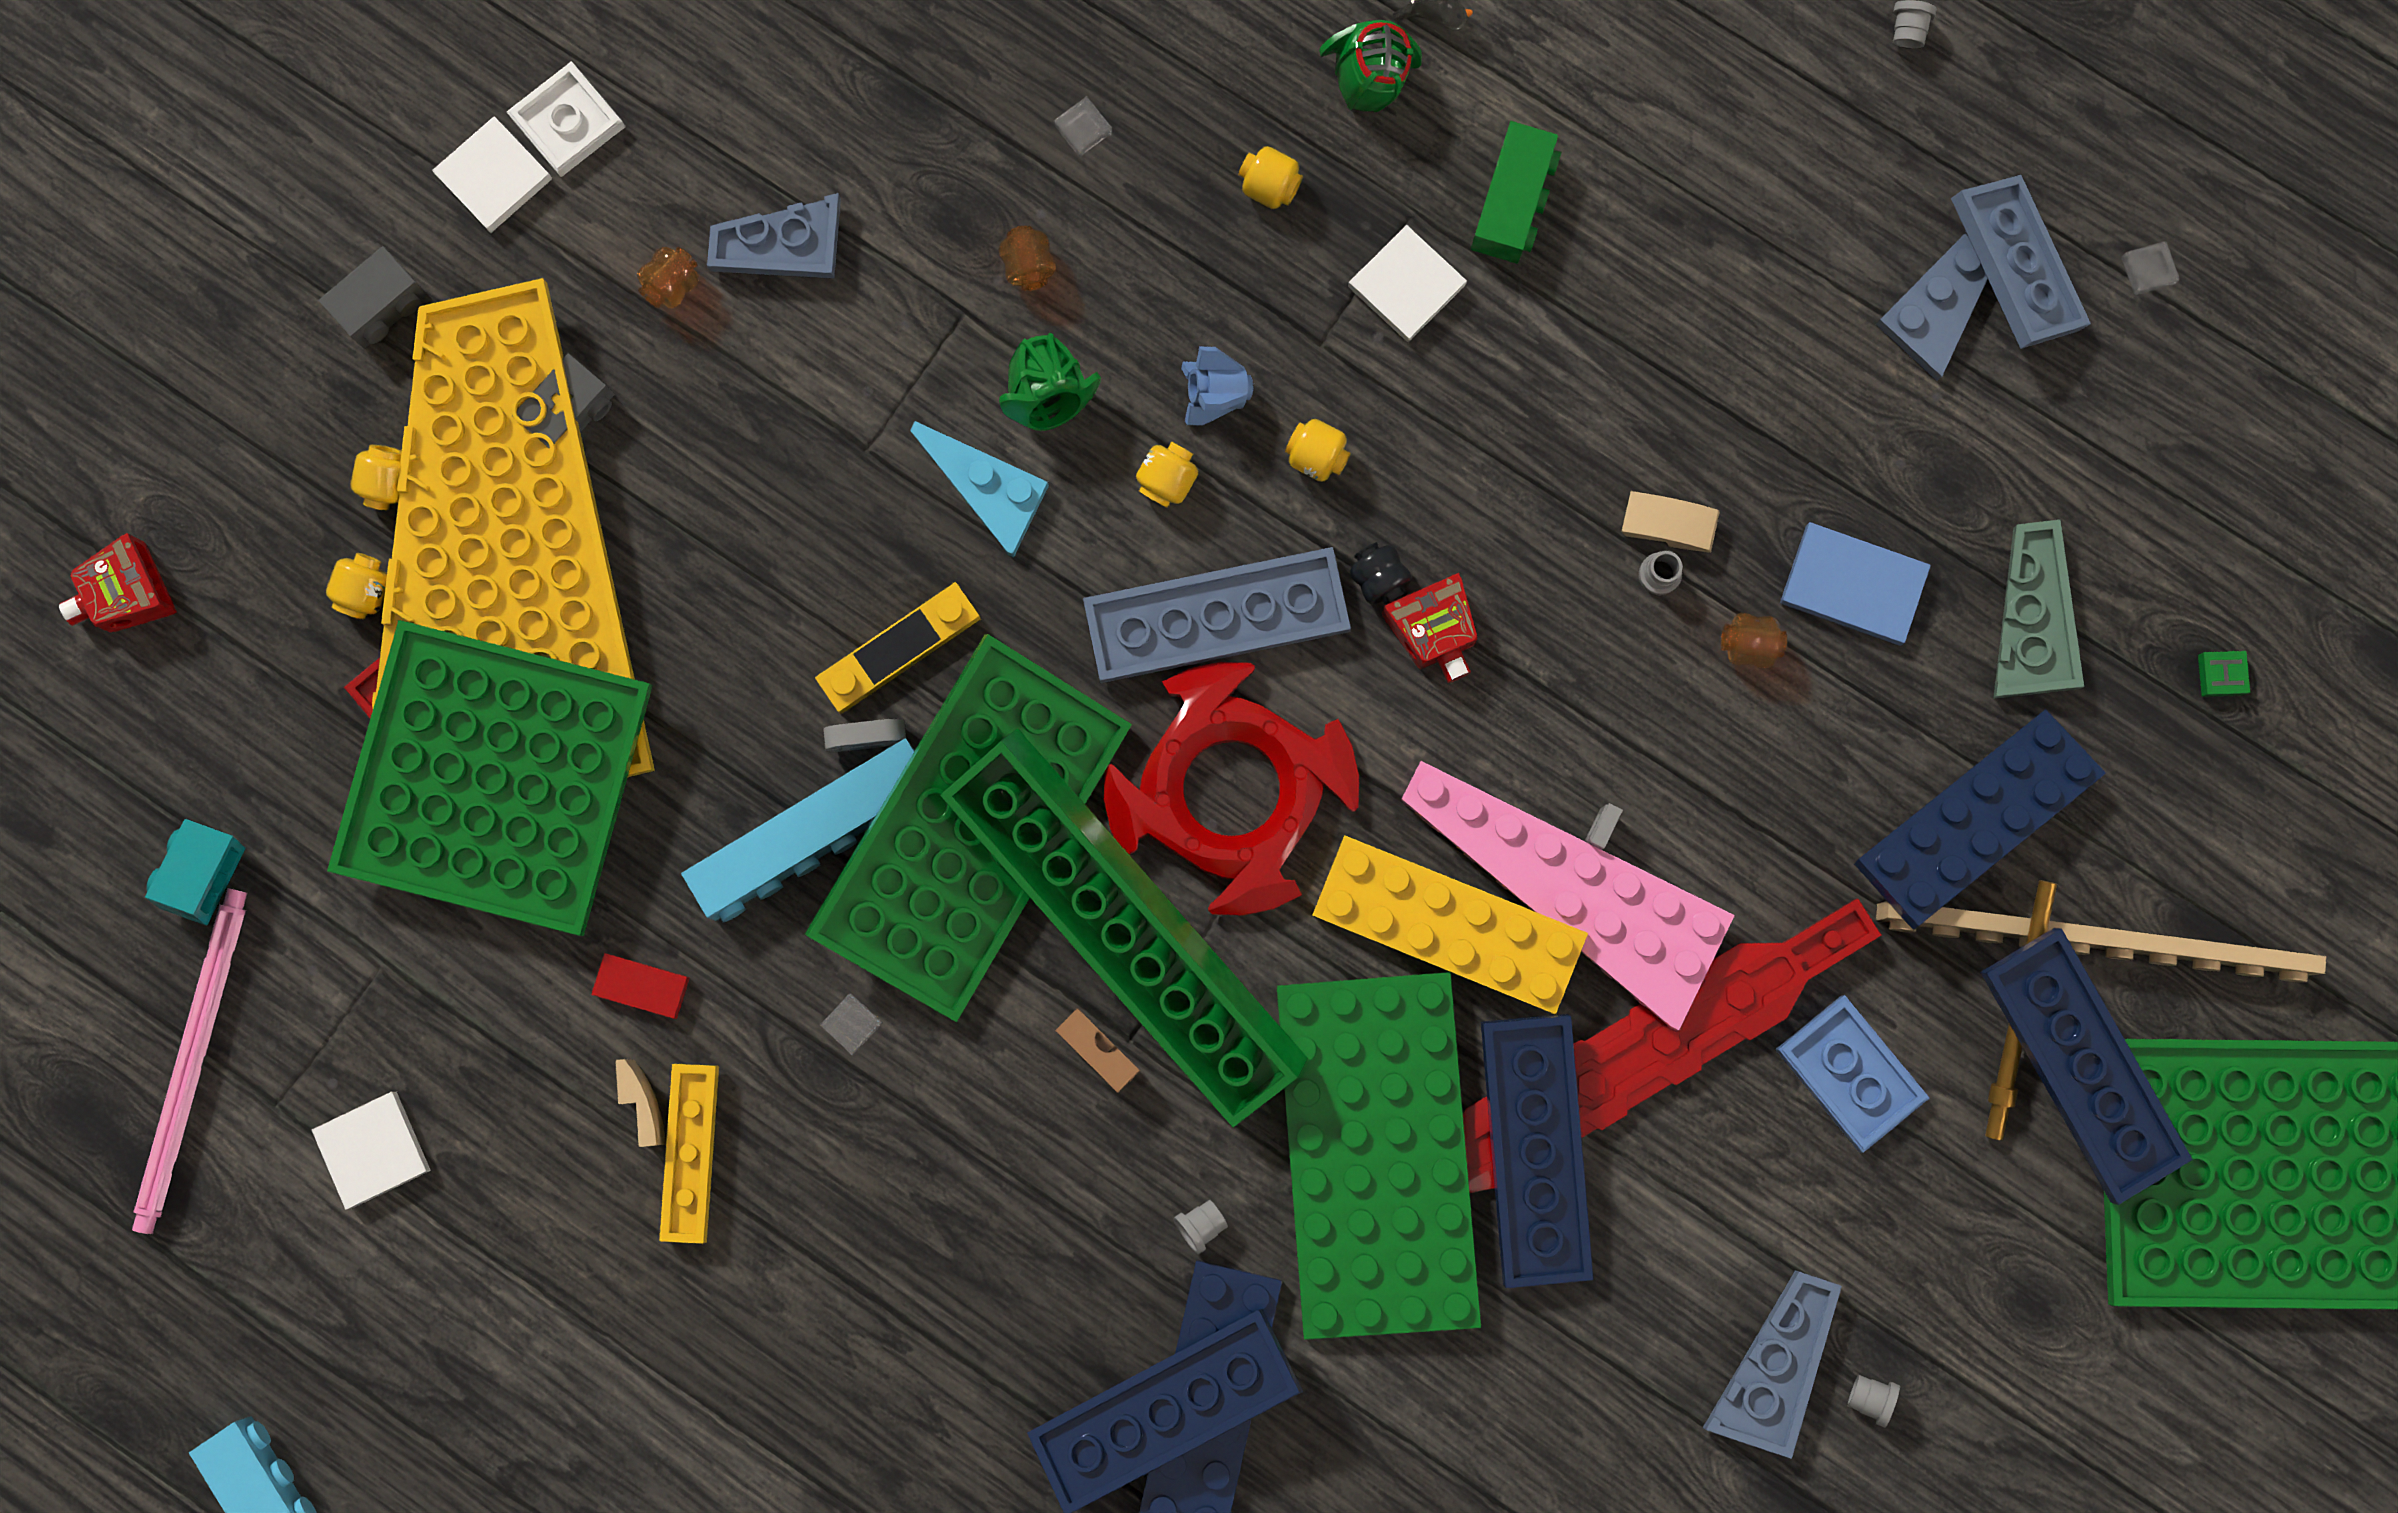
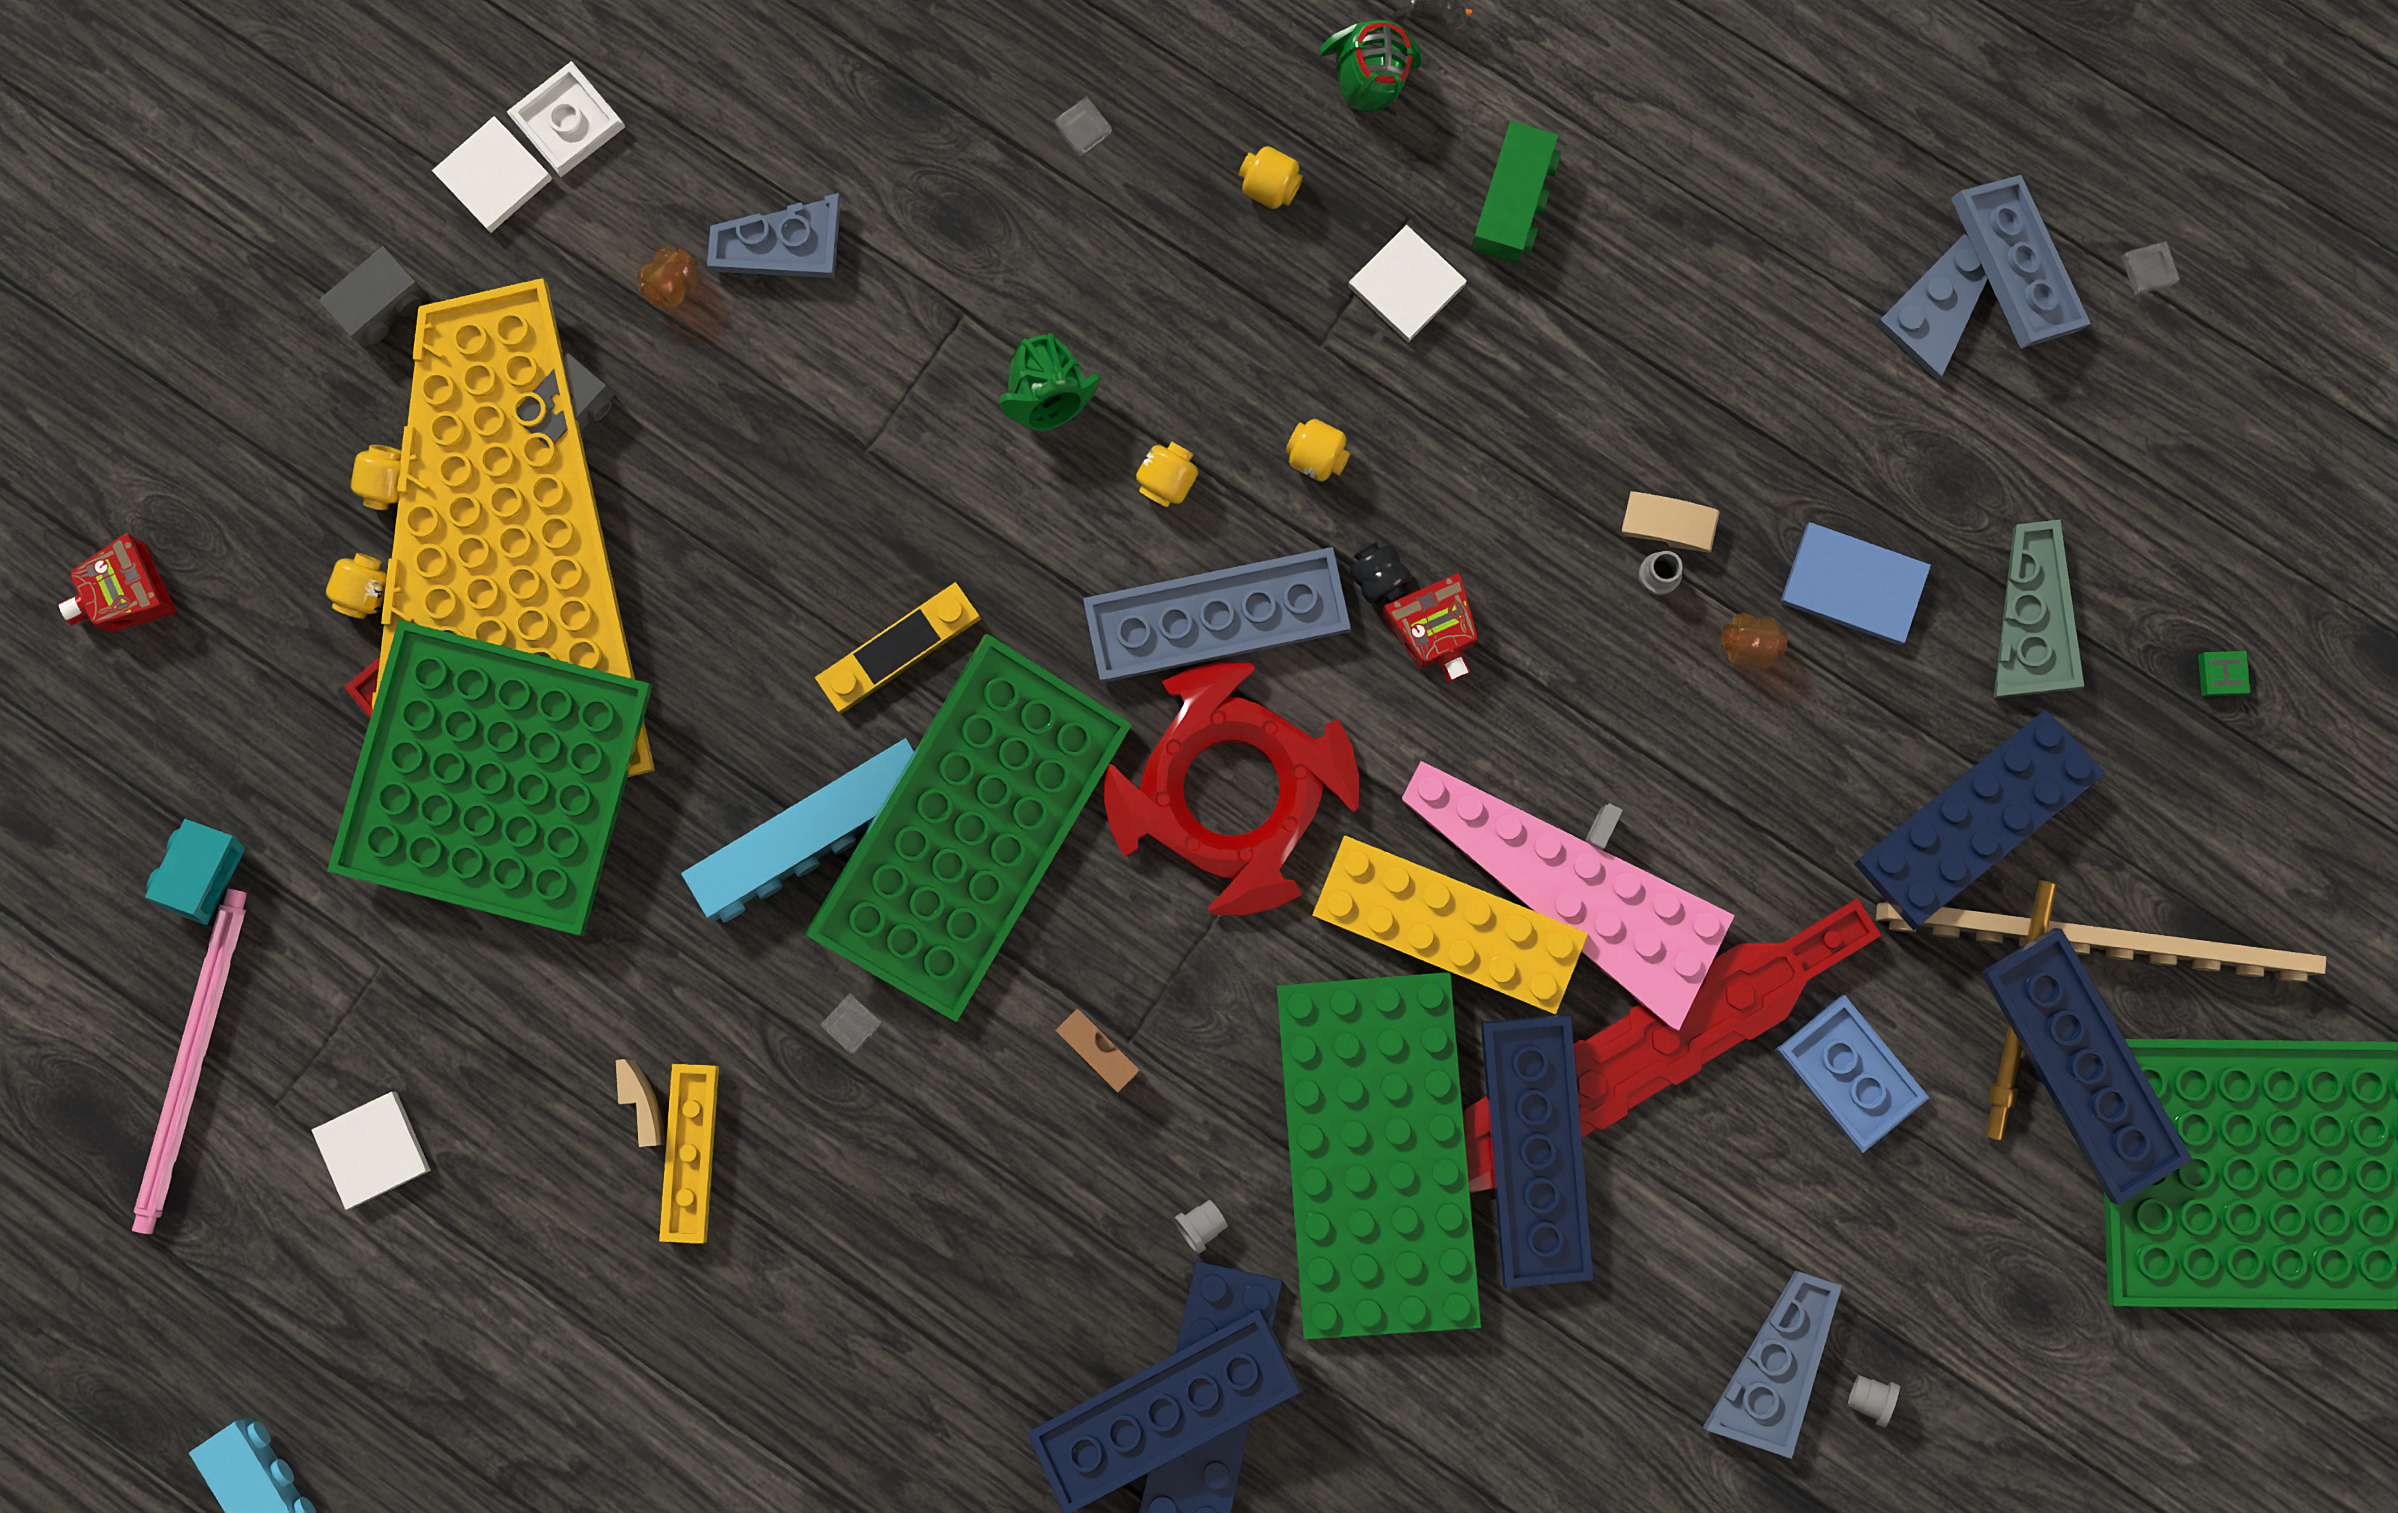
(640, 986): red tile -> none
(864, 735): light grey beam -> none
(996, 491): medium azure wing -> none
(1027, 258): clear orange piece -> none
(1125, 928): green brick -> none
(1215, 386): medium blue brick -> none
(1912, 22): light grey piece -> none

